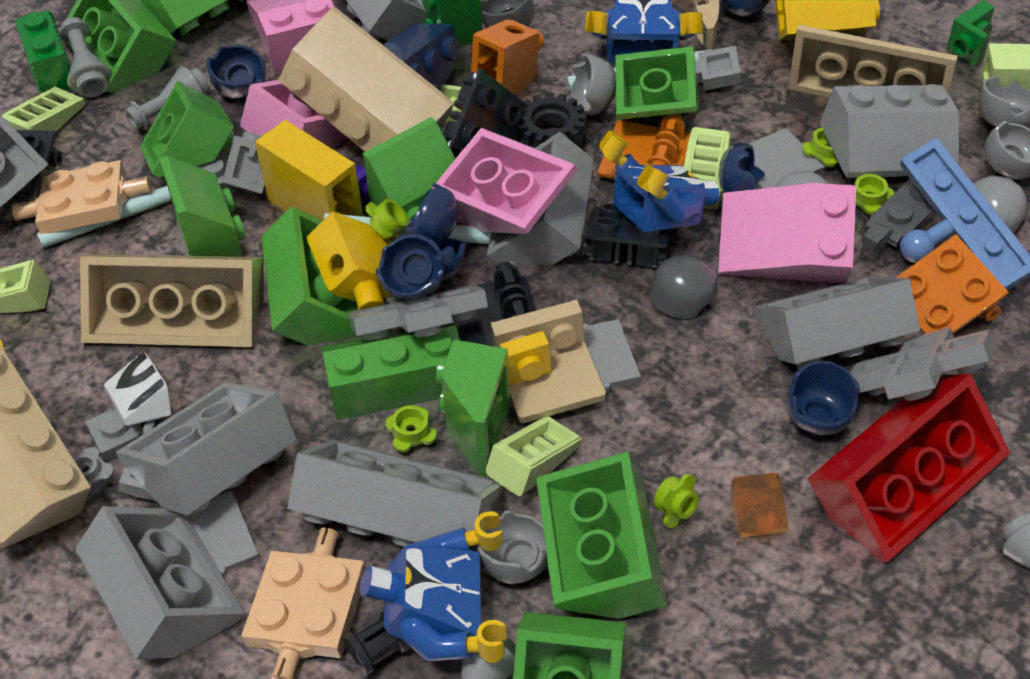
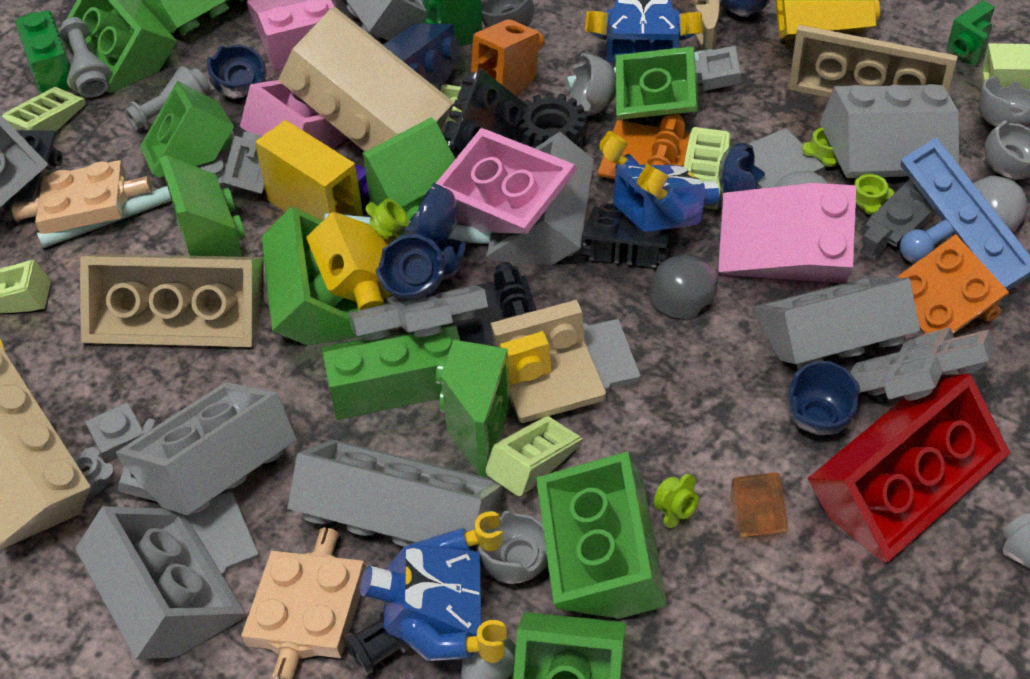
(139, 392): white slope -> none
(410, 418): lime plate -> none

